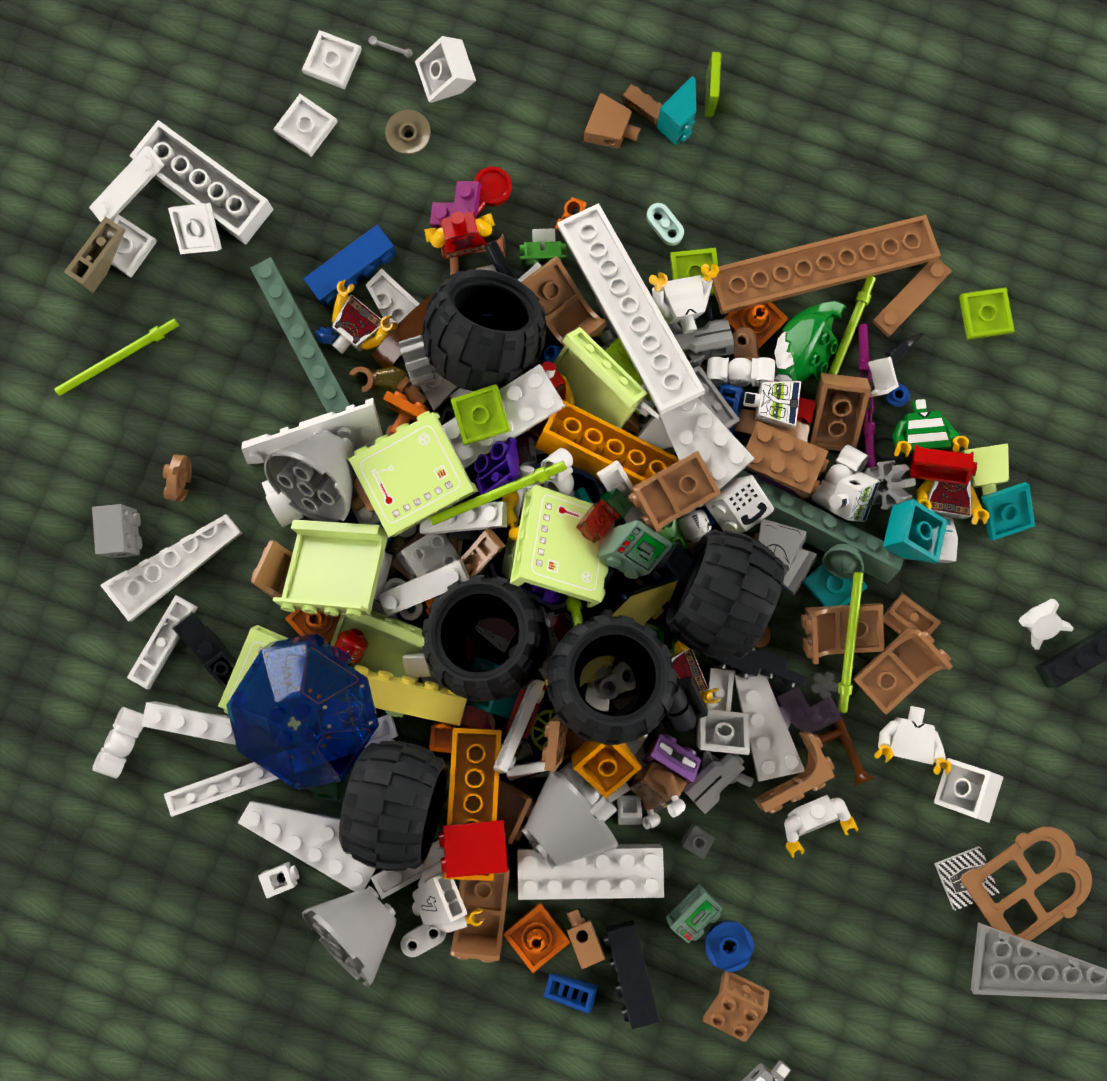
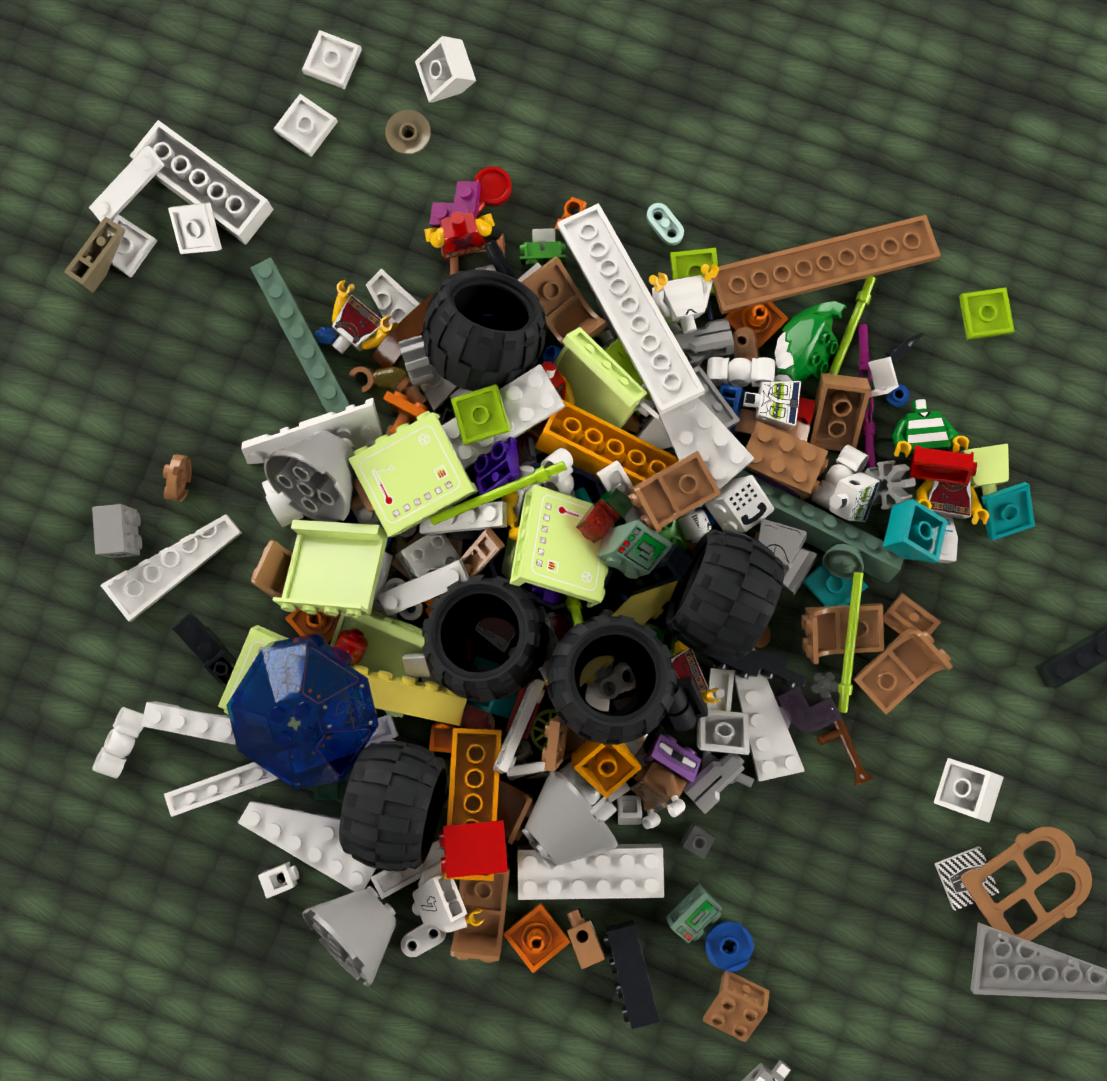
(156, 334): lime bar -> none
(160, 644): white plate -> none
(351, 264): blue brick -> none
(373, 42): light grey hinge -> none
(577, 1003): blue slope -> none
(610, 124): medium nougat torso -> none
(642, 103): medium nougat piece -> none
(678, 113): teal slope -> none
(712, 84): lime tile -> none
(814, 816): white torso -> none
(817, 772): medium nougat bracket -> none
(911, 296): medium nougat plate -> none
(913, 741): torso -> none
(1044, 622): white piece -> none

